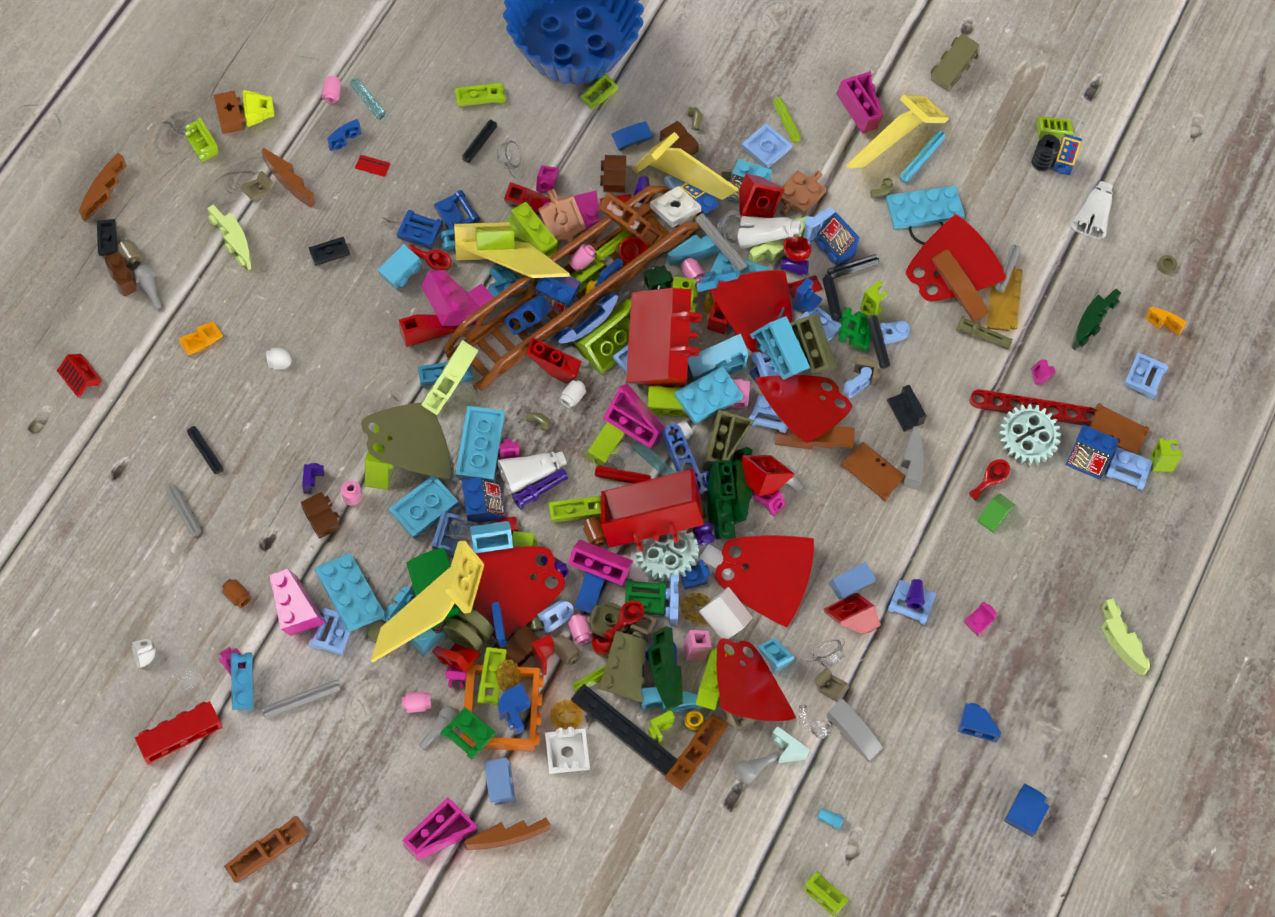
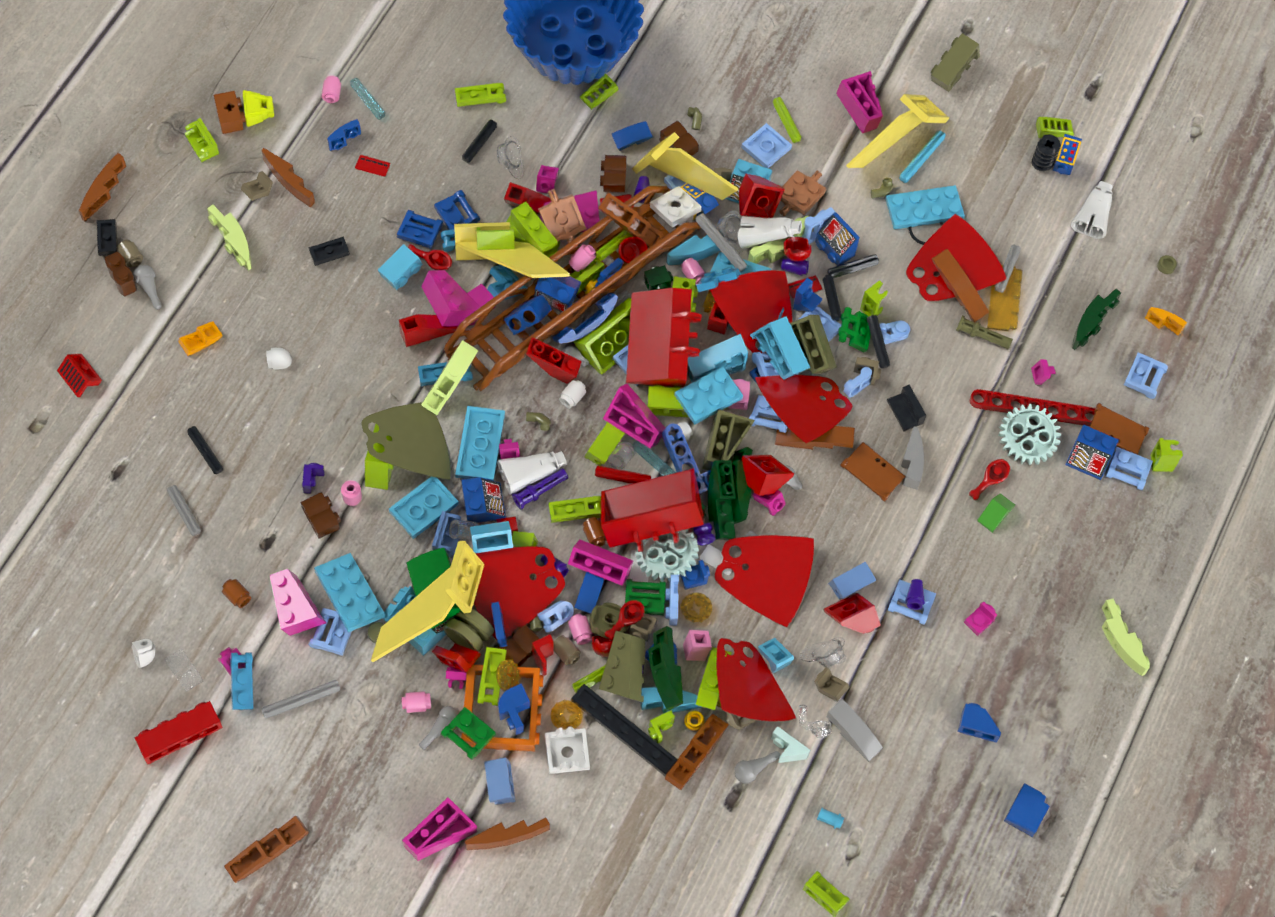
(726, 614): white slope -> none

